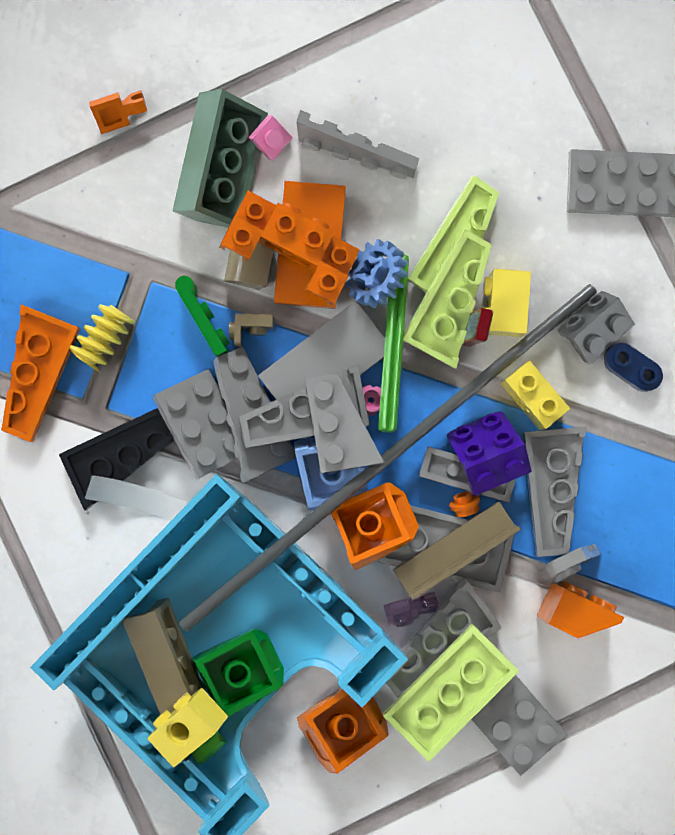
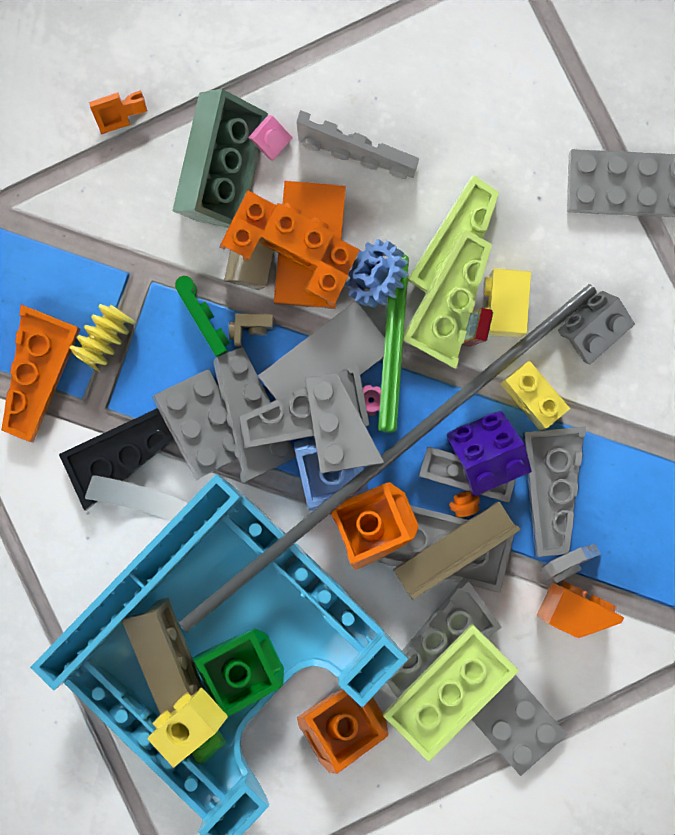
(405, 611): clear purple plate -> none
(633, 368): dark blue plate -> none

